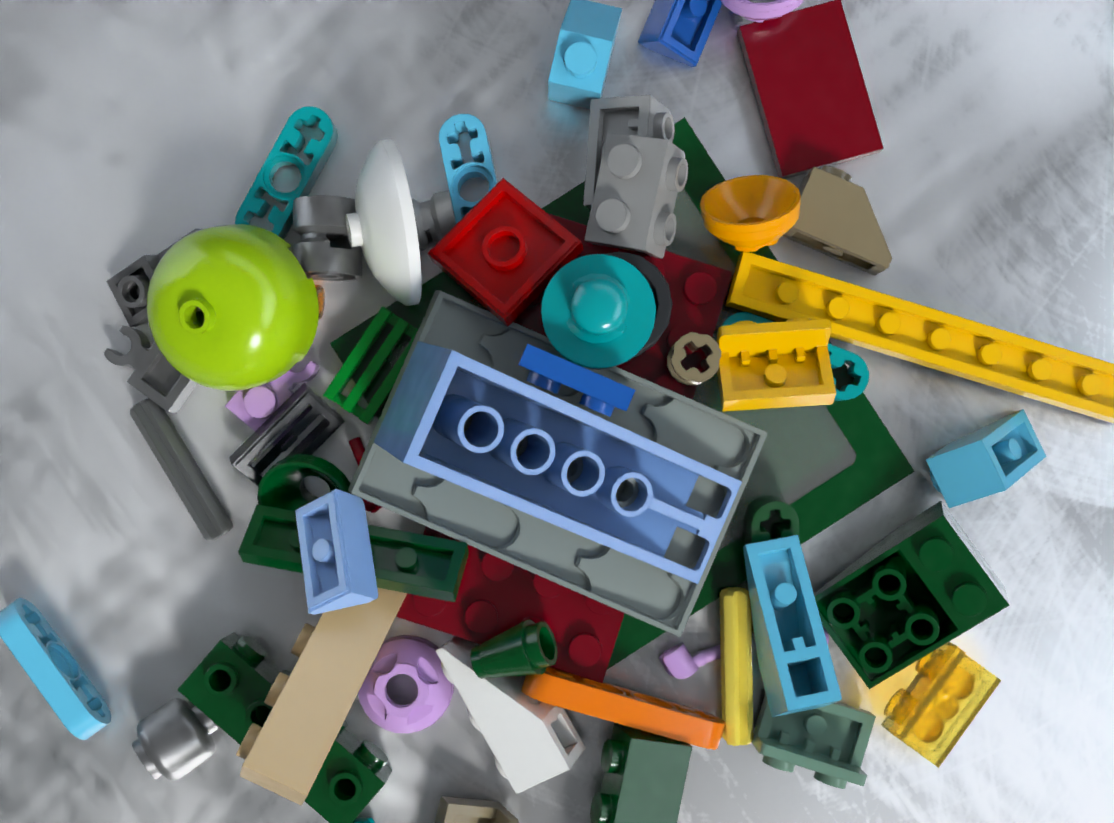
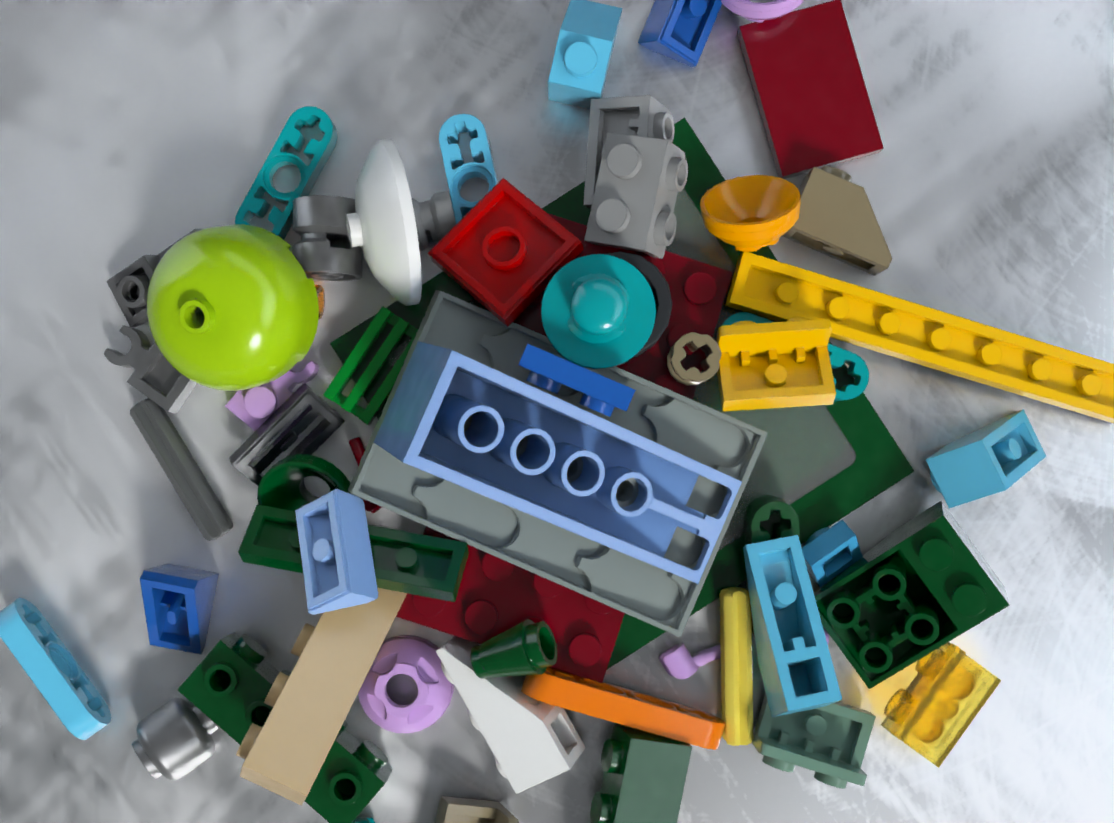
(178, 606): none -> blue slope
(831, 552): none -> dark azure plate

